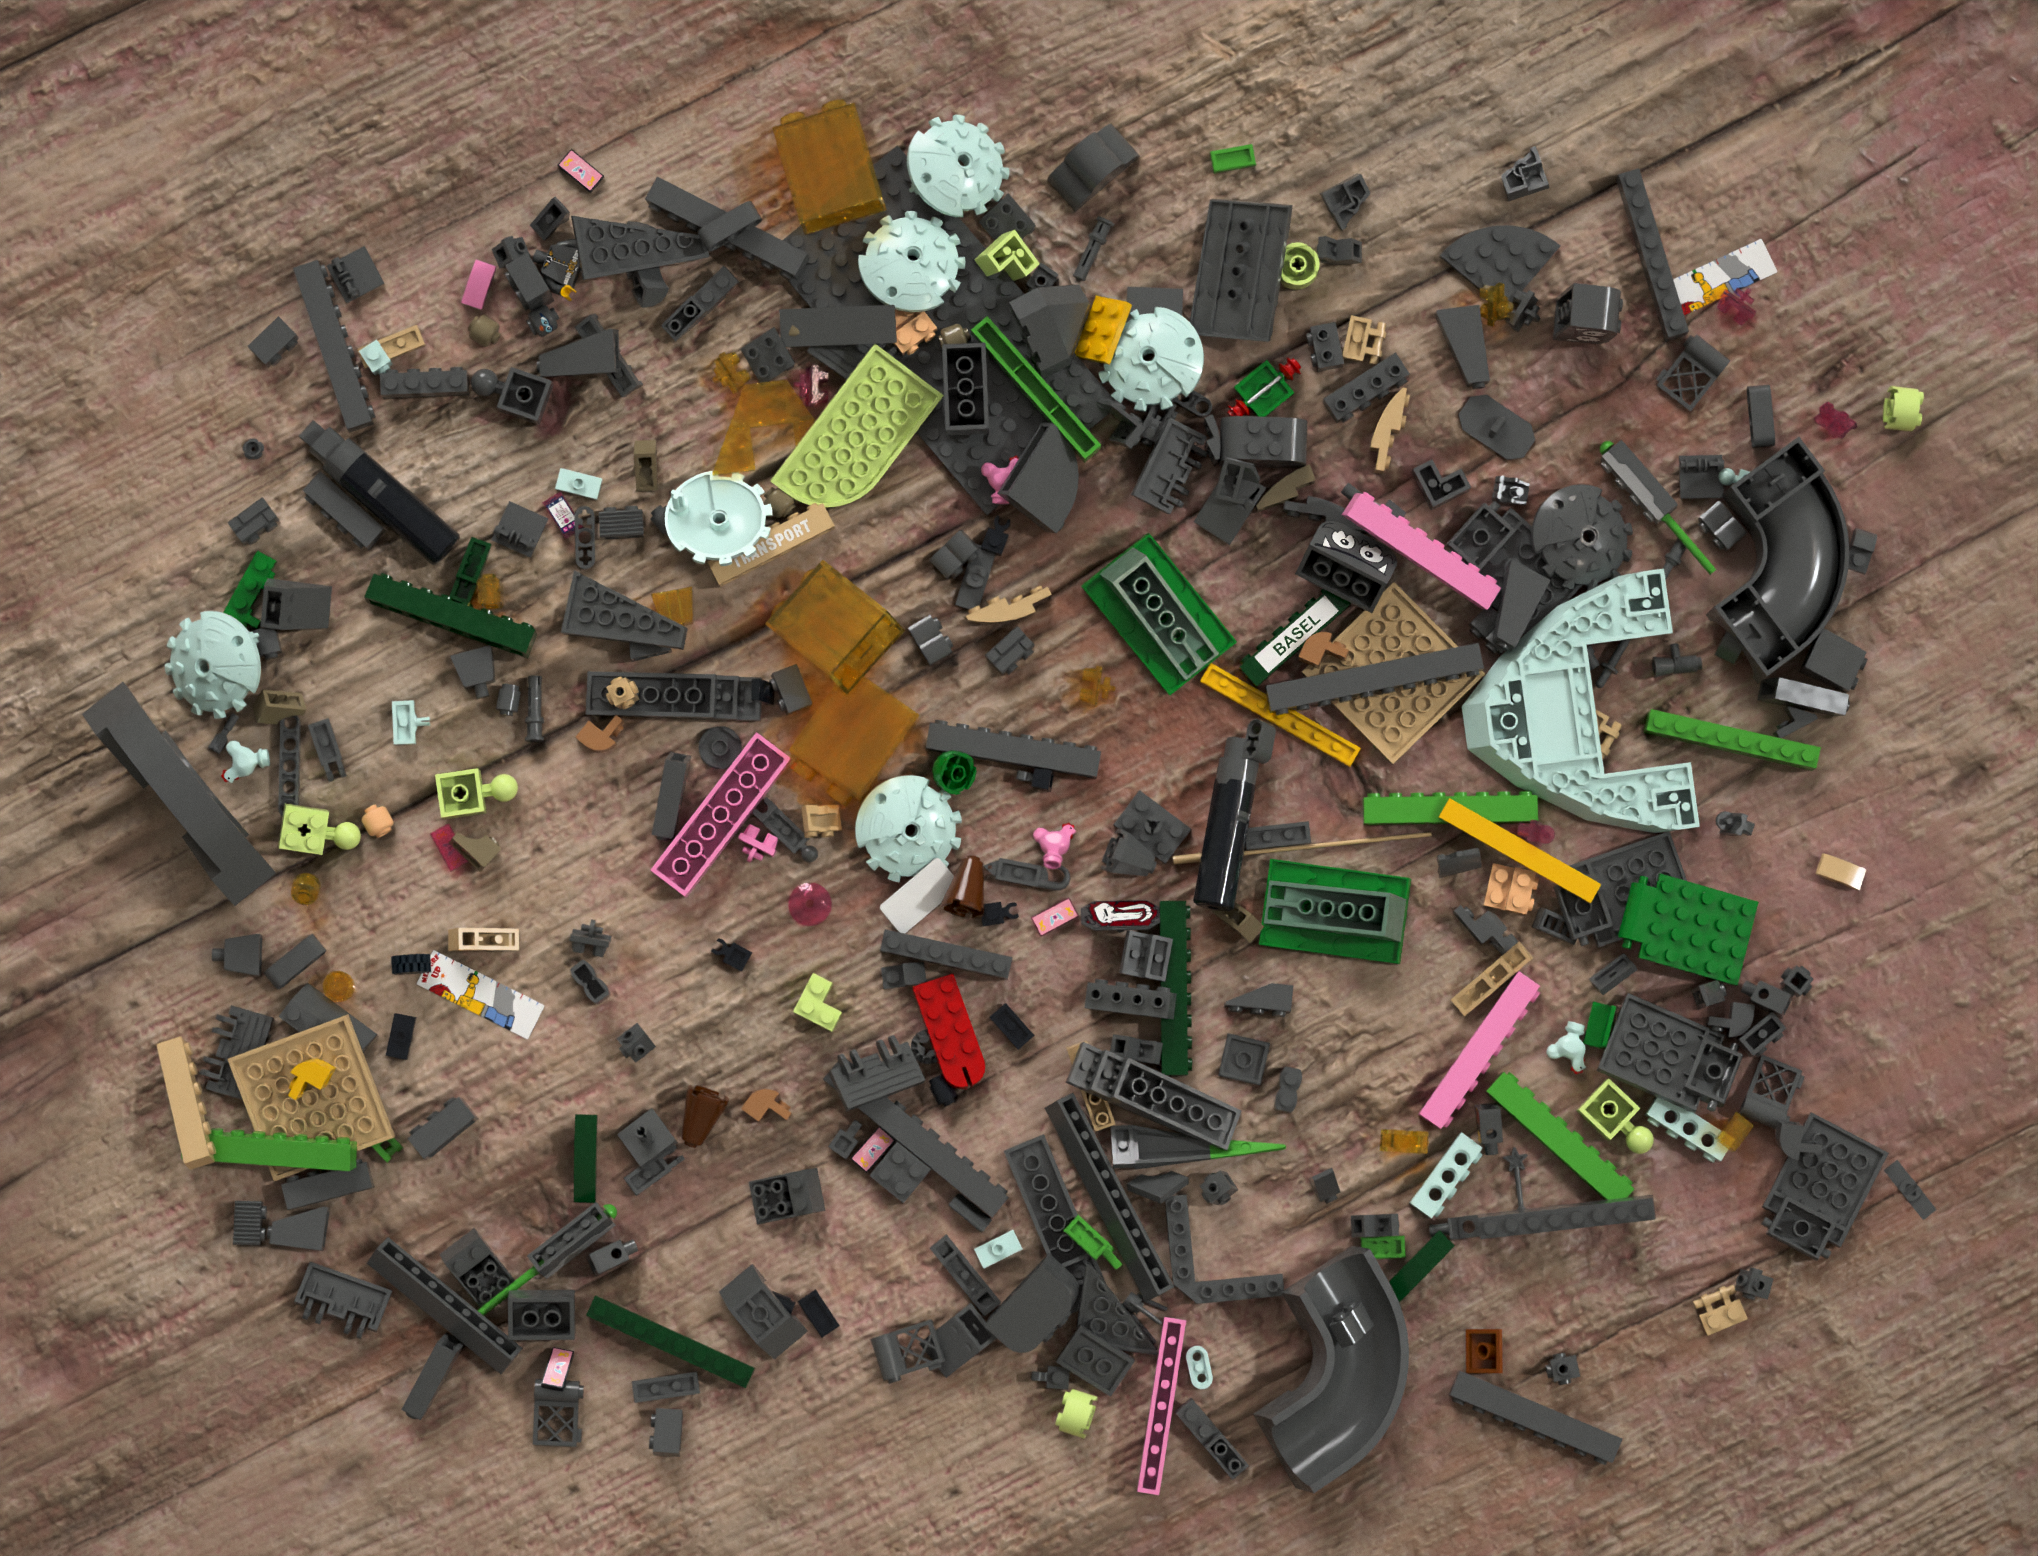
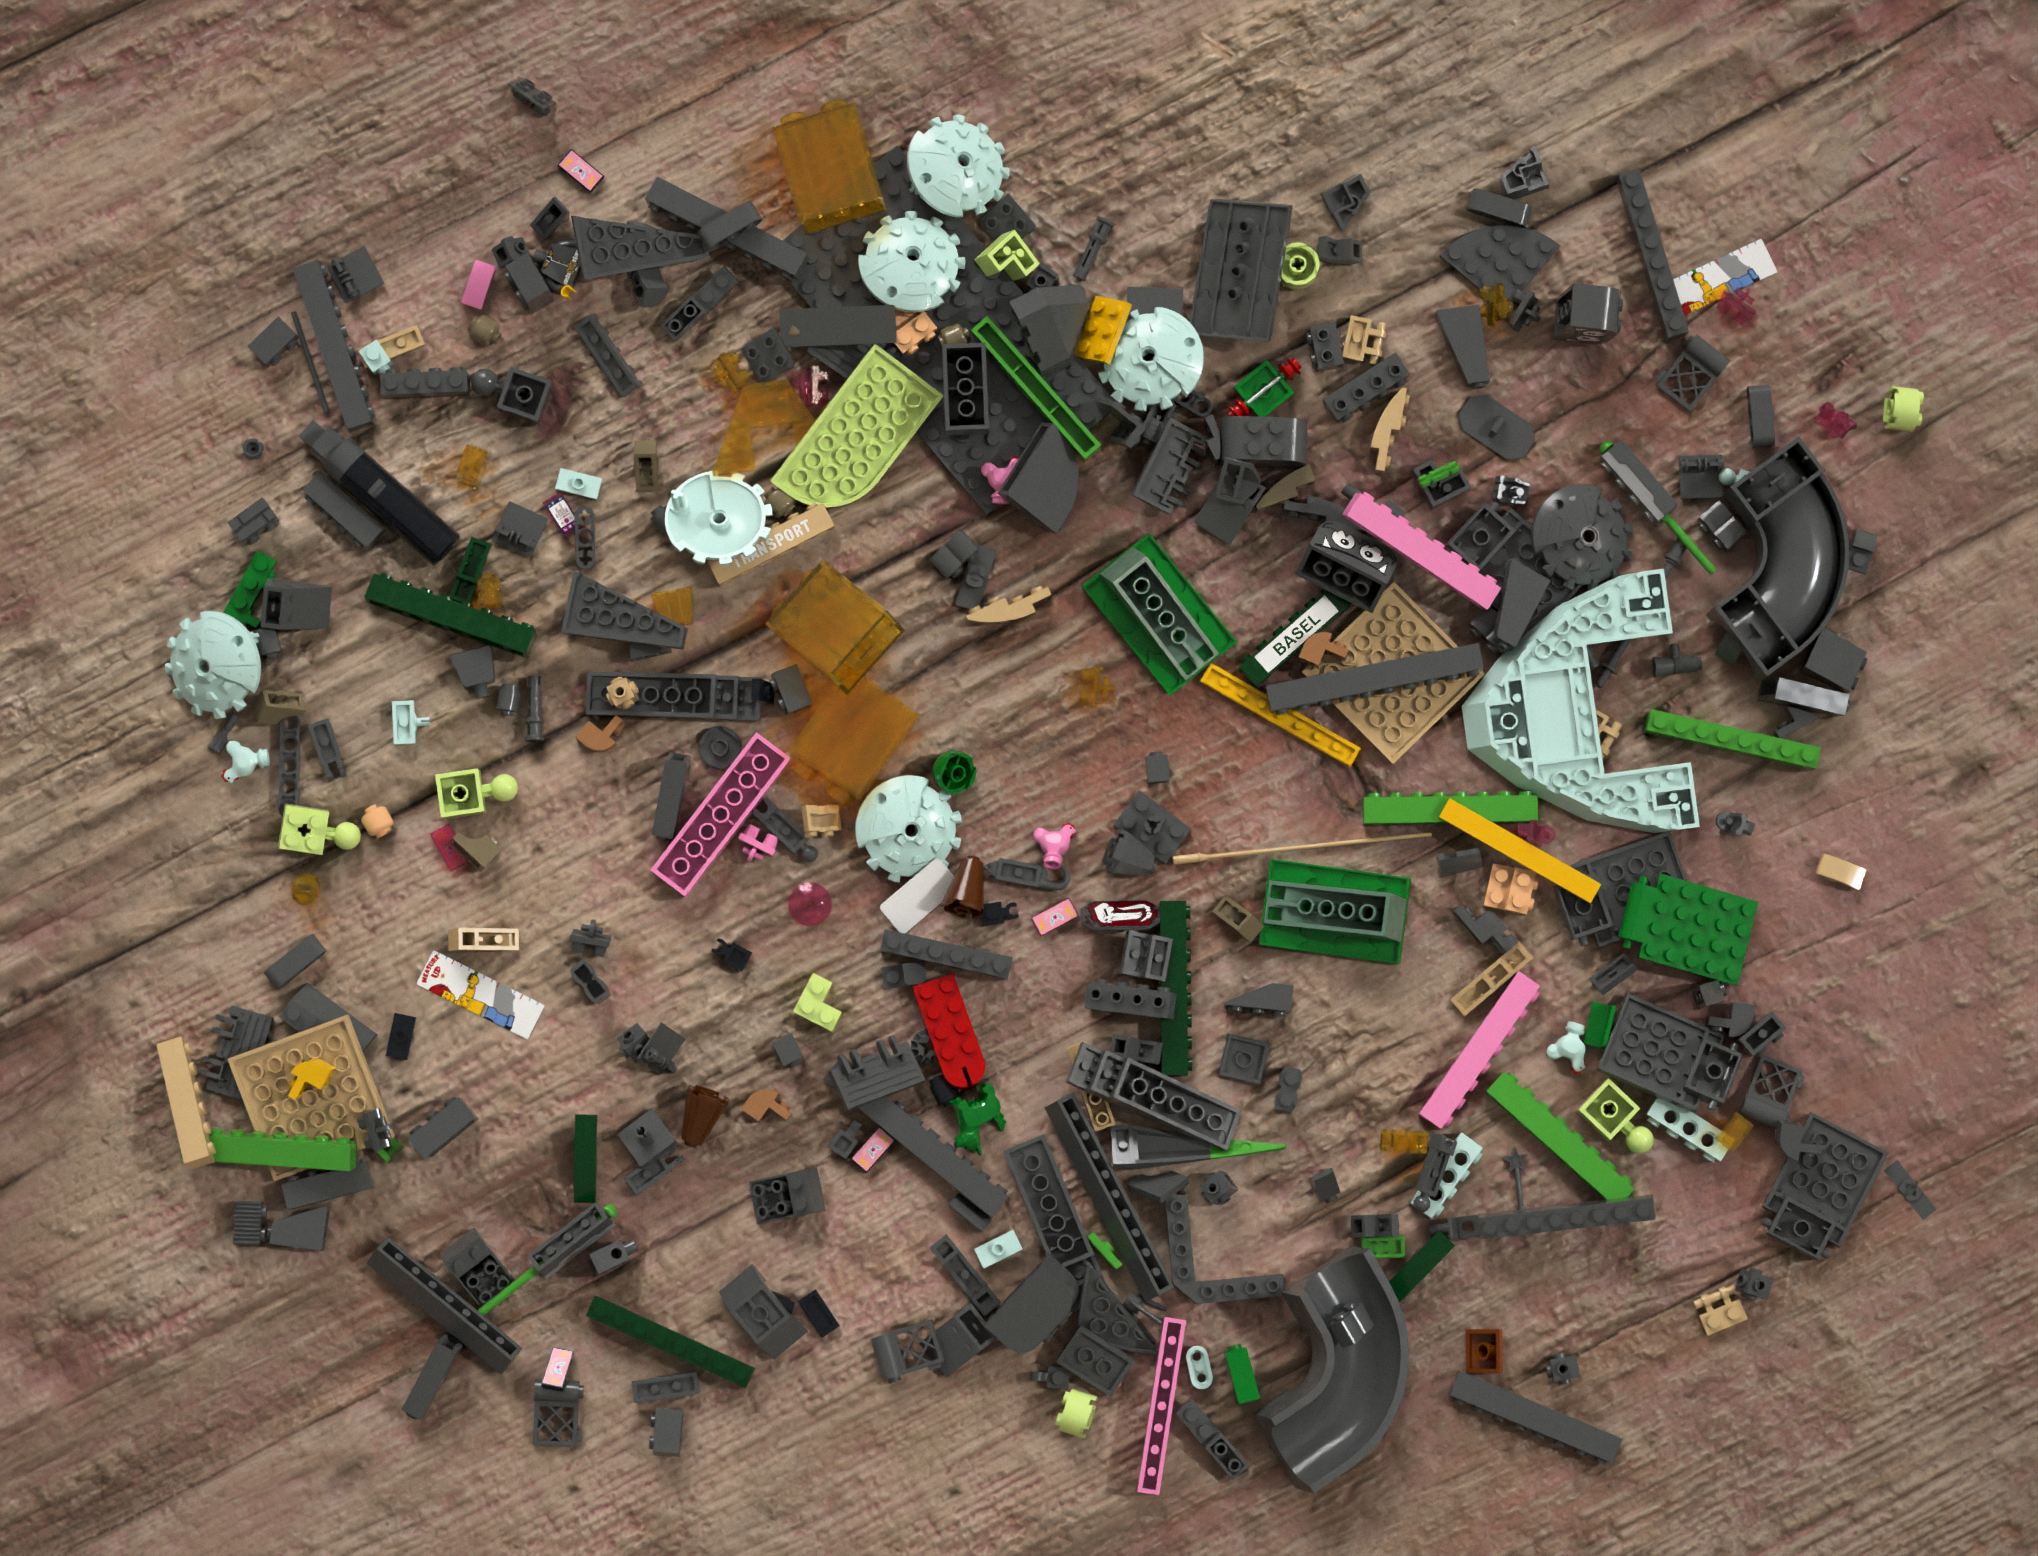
(157, 761): dark grey piece -> none
(241, 954): dark grey torso -> none
(310, 362): none -> dark grey axle
(338, 986): clear yellow wheel -> none
(343, 1295): dark grey hinge -> none
(377, 1128): none -> dark grey hips
(411, 964): black wheel -> none
(473, 466): none -> clear yellow torso
(526, 90): none -> dark grey hinge
(541, 1315): dark grey brick -> none
(542, 320): dark grey head -> none
(584, 357): dark grey slope -> none
(621, 523): dark grey brick -> none
(661, 1050): none -> dark grey hinge
(788, 1051): none -> dark grey brick
(900, 1172): dark grey brick -> none
(930, 639): dark grey brick -> none
(974, 1114): none -> green animal
(996, 539): black plate -> none
(1010, 651): dark grey brick -> none
(1011, 1026): black plate -> none
(1014, 750): dark grey brick -> none
(1041, 778): black piece -> none
(1086, 1237): bright green plate -> none
(1092, 166): dark grey brick -> none
(1157, 768): none -> dark grey brick
(1231, 815): black piece -> none
(1233, 158): bright green tile -> none
(1241, 1374): none -> green brick
(1278, 835): dark grey plate -> none
(1433, 1169): none -> dark grey plate
(1438, 474): none -> bright green axle
(1489, 1117): dark grey torso -> none
(1499, 208): none -> dark grey beam
(1540, 919): dark grey slope -> none
(1777, 1001): dark grey torso -> none
(1803, 977): dark grey brick -> none

